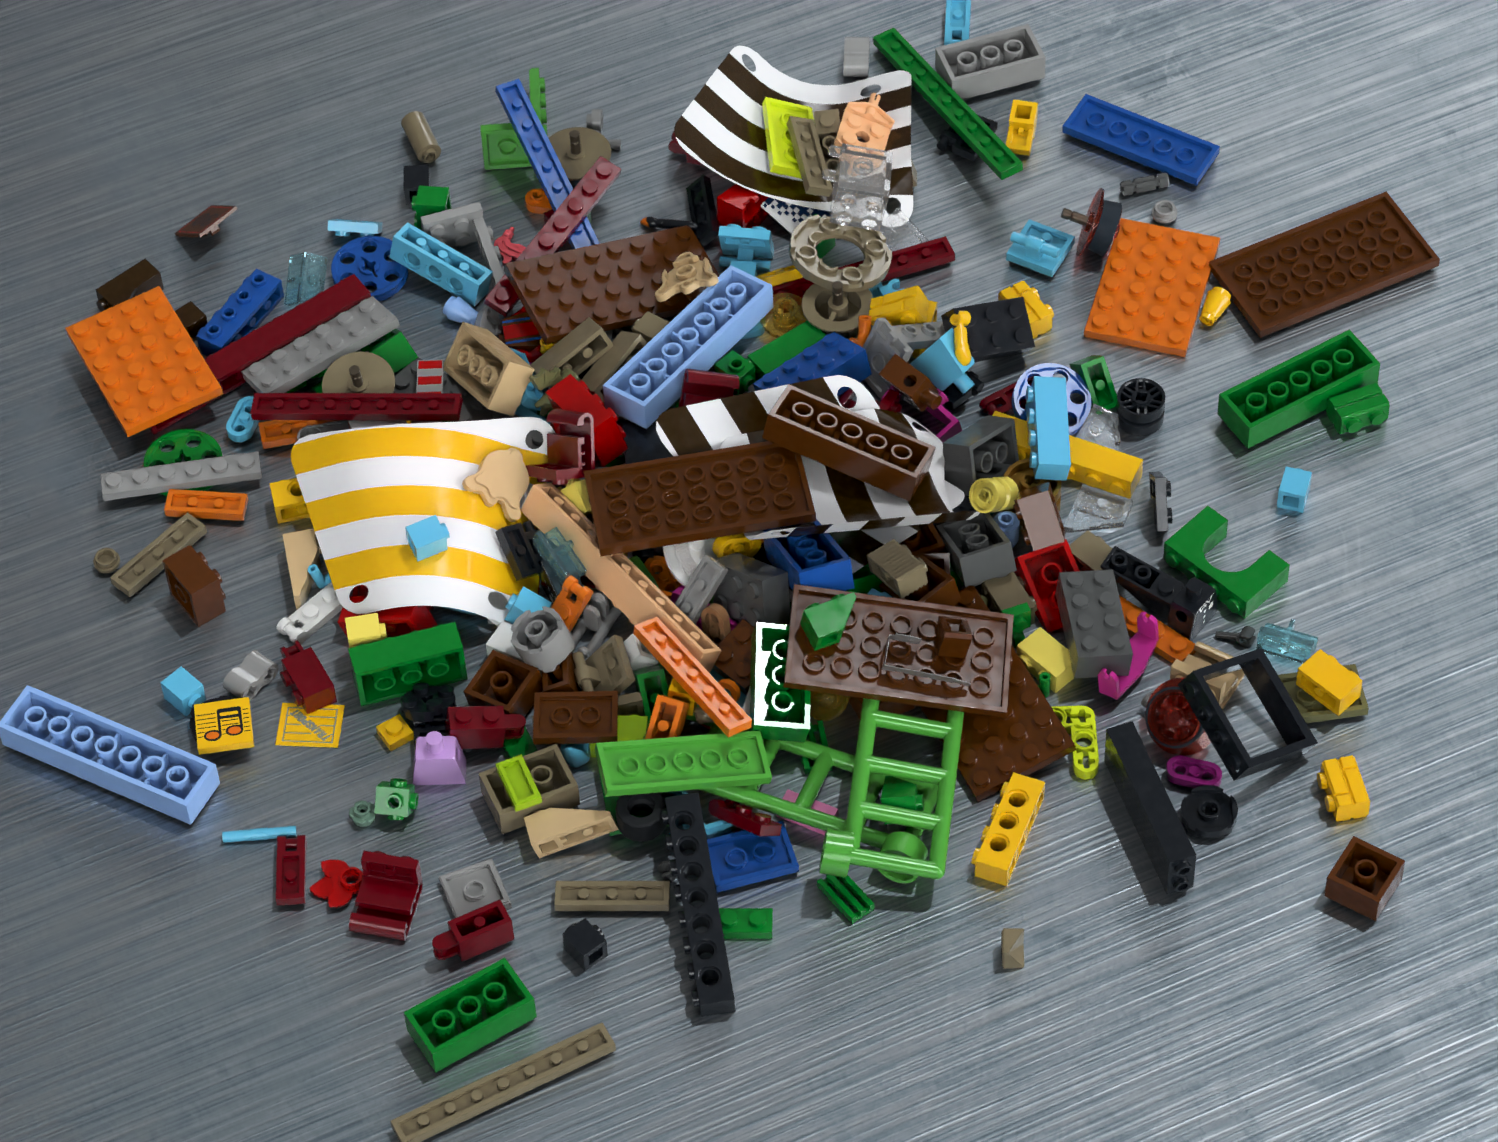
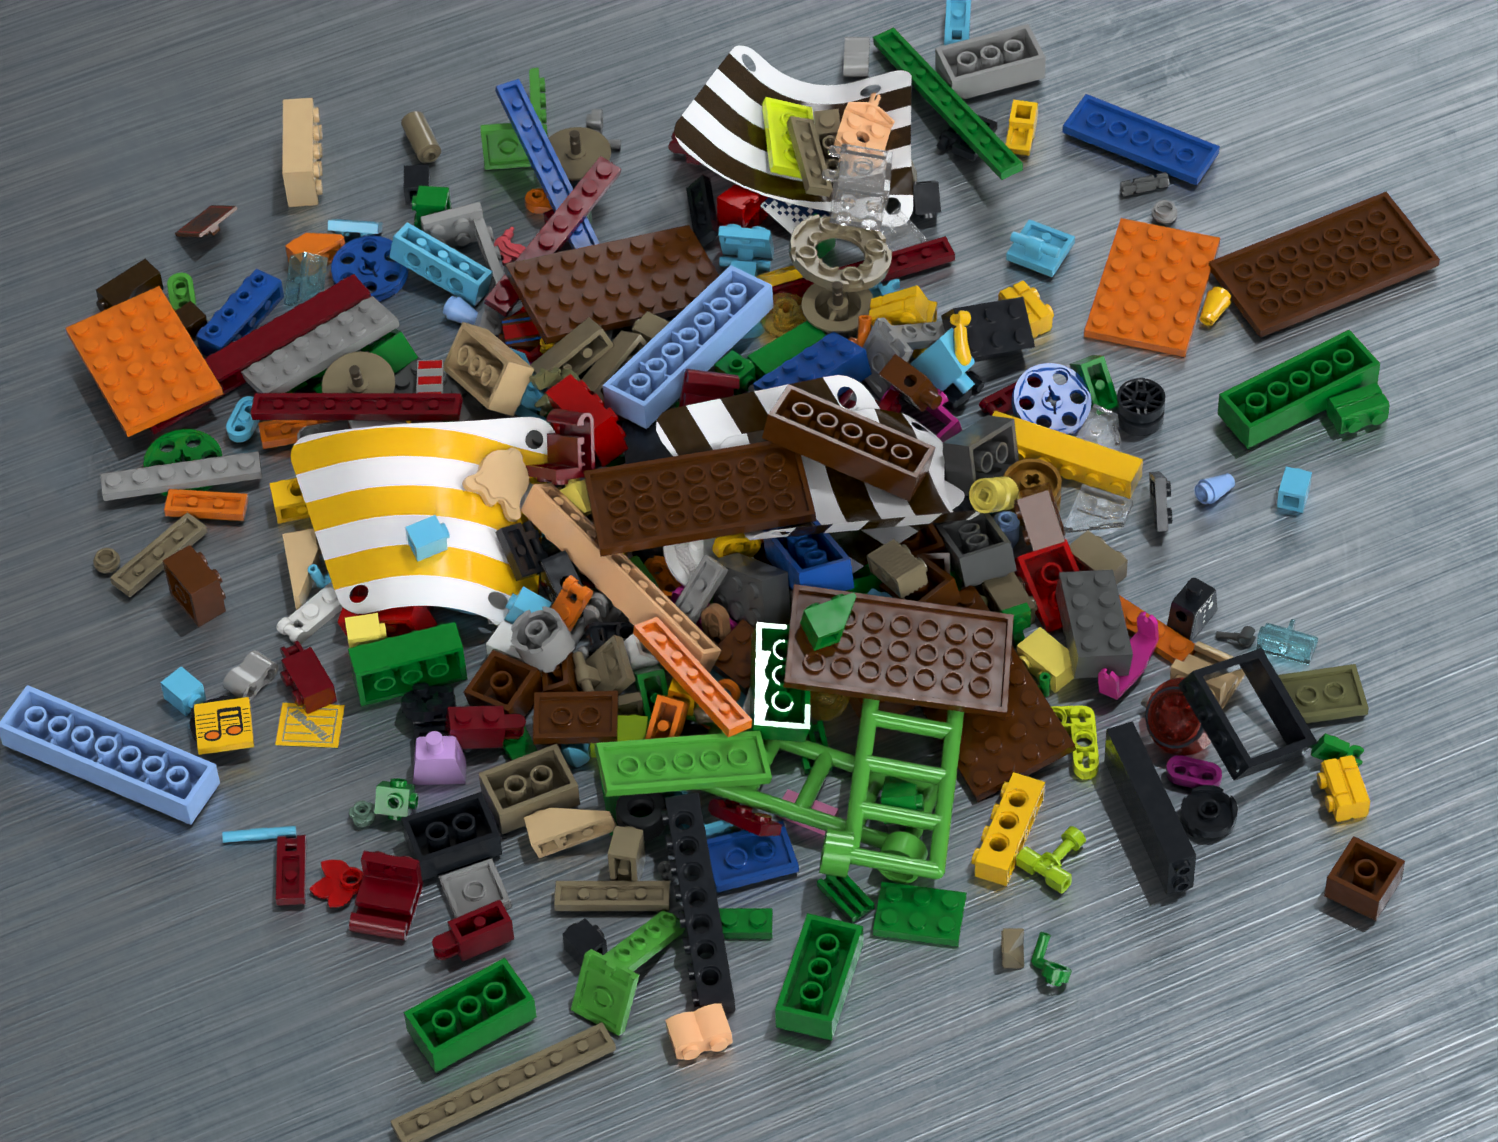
(180, 290): none -> bright green plate
(302, 152): none -> tan brick
(316, 243): none -> orange slope
(395, 732): yellow plate -> none
(452, 835): none -> black brick
(518, 783): lime tile -> none
(559, 554): clear light blue panel -> none
(601, 632): none -> black piece
(608, 980): none -> bright green bracket
(626, 854): none -> dark tan brick
(653, 222): black piece -> none
(686, 276): tan tile -> none
(699, 1031): none -> light nougat brick
(819, 976): none -> green brick
(911, 639): light grey piece -> none
(919, 914): none -> green plate
(926, 198): none -> black brick
(953, 637): reddish brown slope -> none
(1048, 428): medium azure wedge -> none
(1049, 863): none -> lime bar
(1054, 972): none -> green plate
(1099, 225): piece -> none
(1143, 581): black slope -> none
(1212, 488): none -> light blue cone
(1238, 590): green arch -> none
(1329, 682): yellow brick -> none
(1333, 747): none -> green plate

